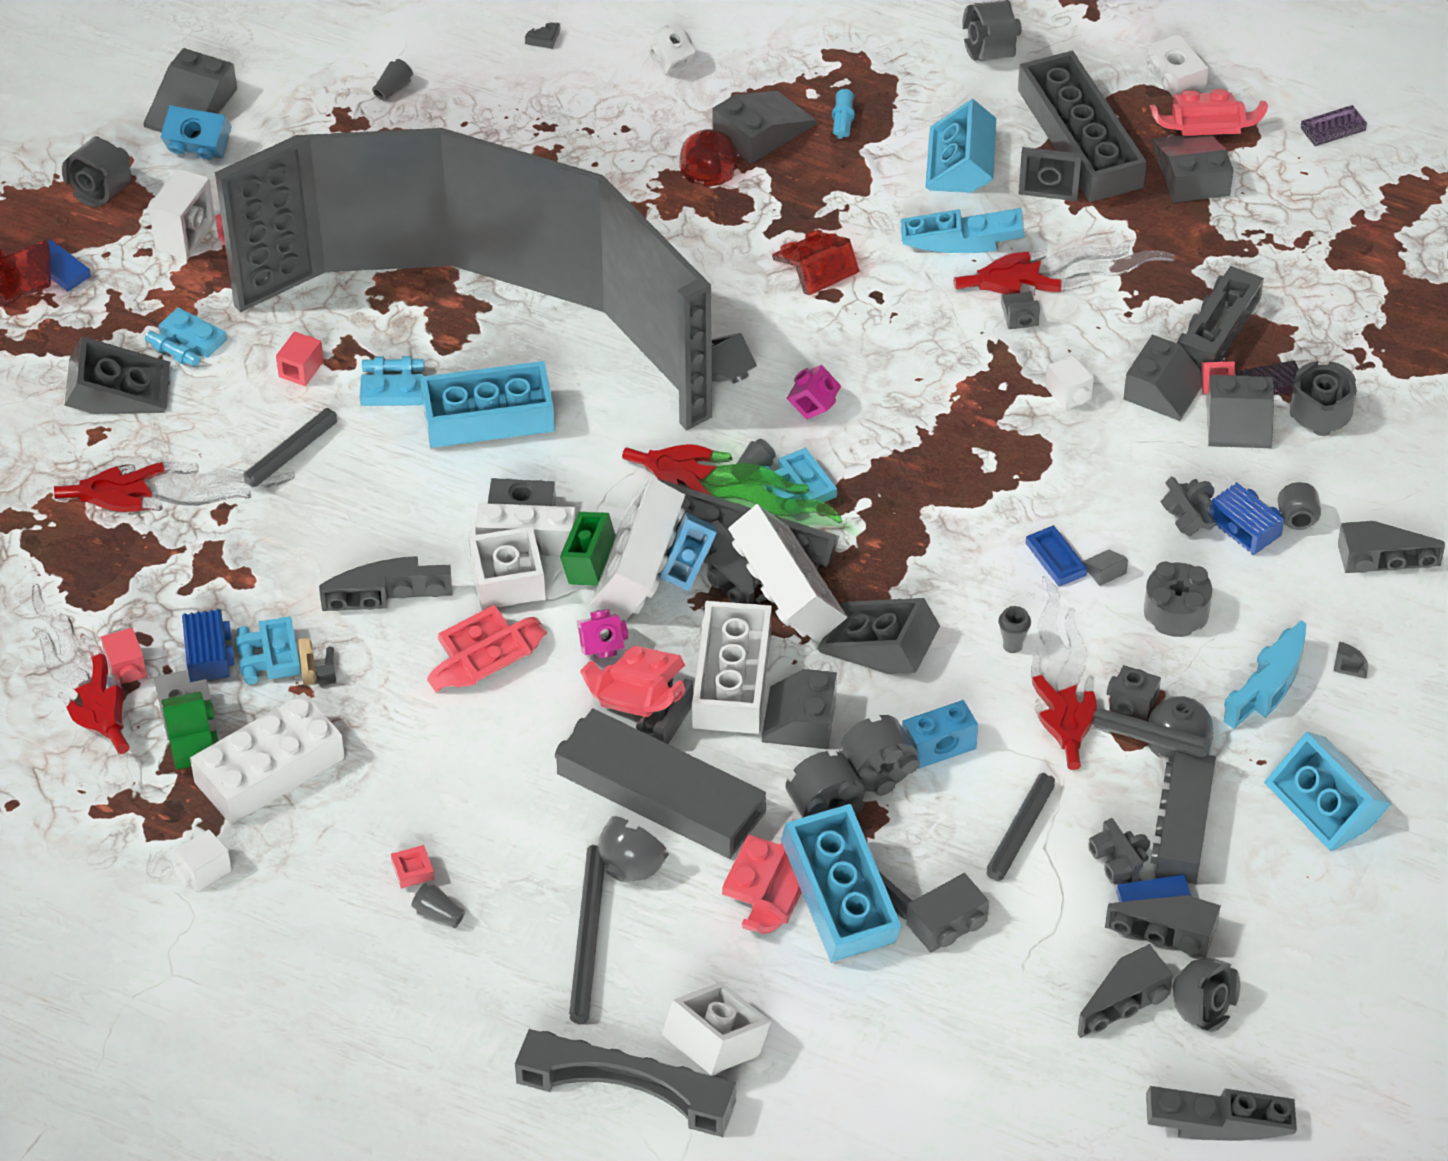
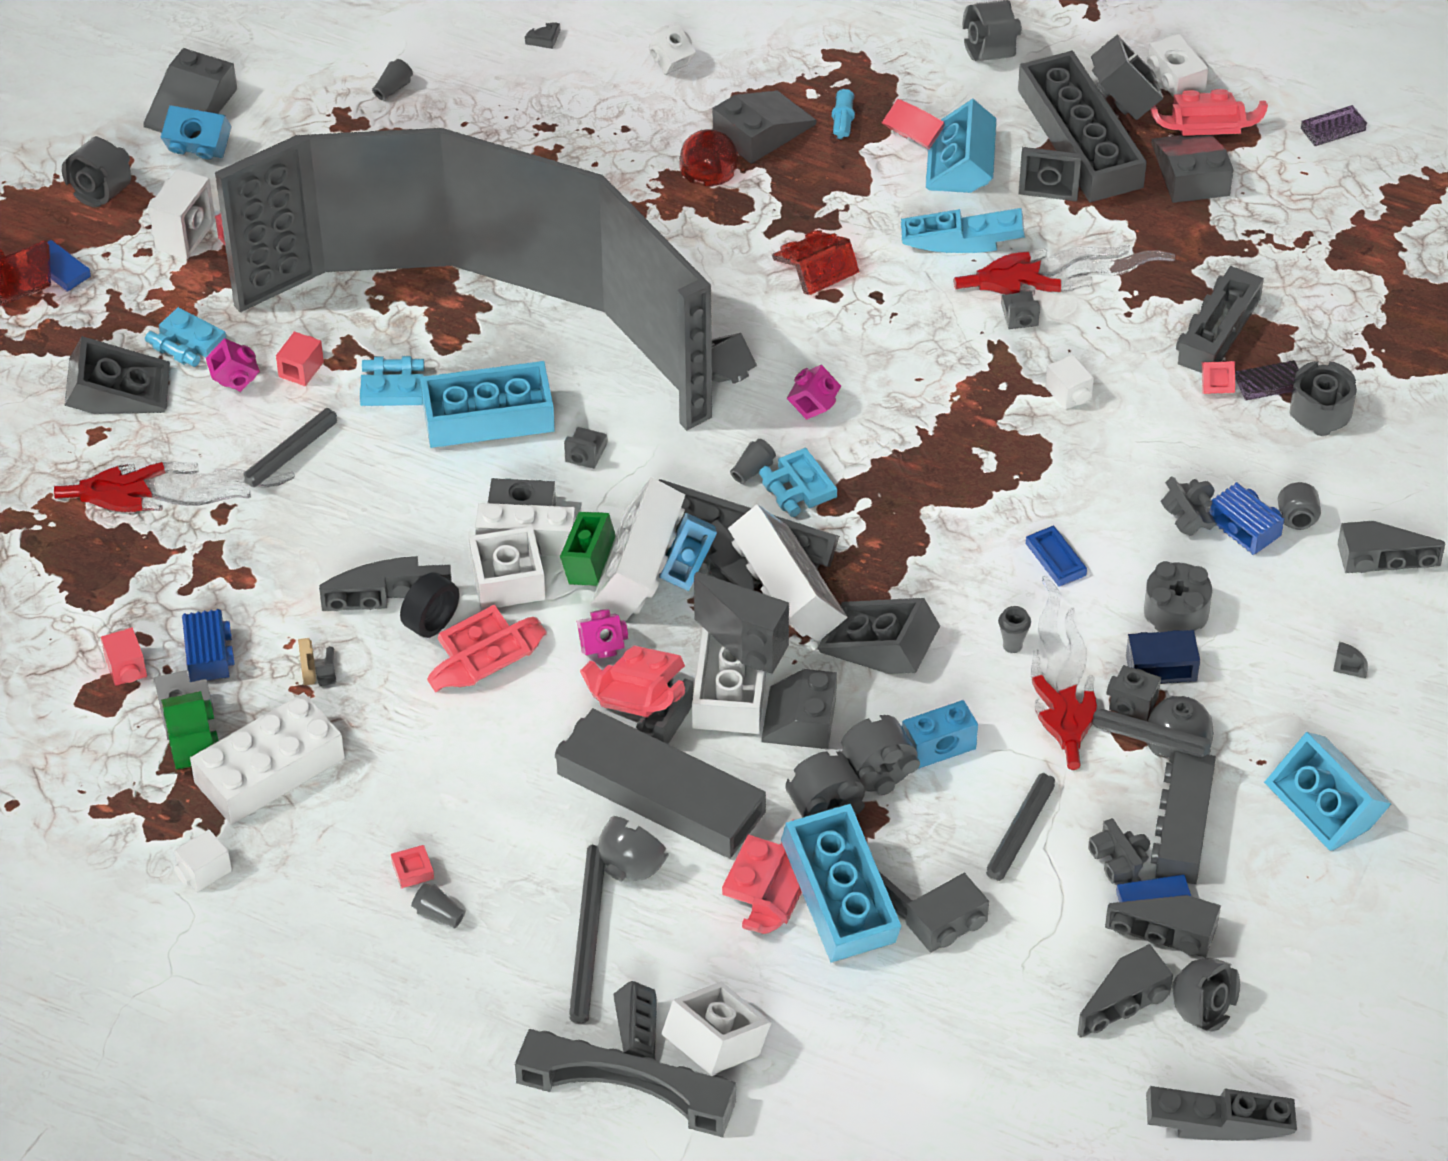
(87, 676): piece -> none
(232, 364): none -> dark pink brick
(279, 650): medium azure plate -> none
(429, 604): none -> black tyre
(585, 447): none -> dark grey bracket
(637, 1018): none -> dark grey slope
(737, 481): clear neon green piece -> none
(743, 621): none -> dark grey slope
(913, 123): none -> coral slope
(1106, 566): dark grey slope -> none
(1128, 82): none -> dark grey piece
(1163, 378): dark grey slope -> none
(1165, 654): none -> dark blue piece
(1240, 411): dark grey slope -> none
(1273, 678): medium azure slope -> none

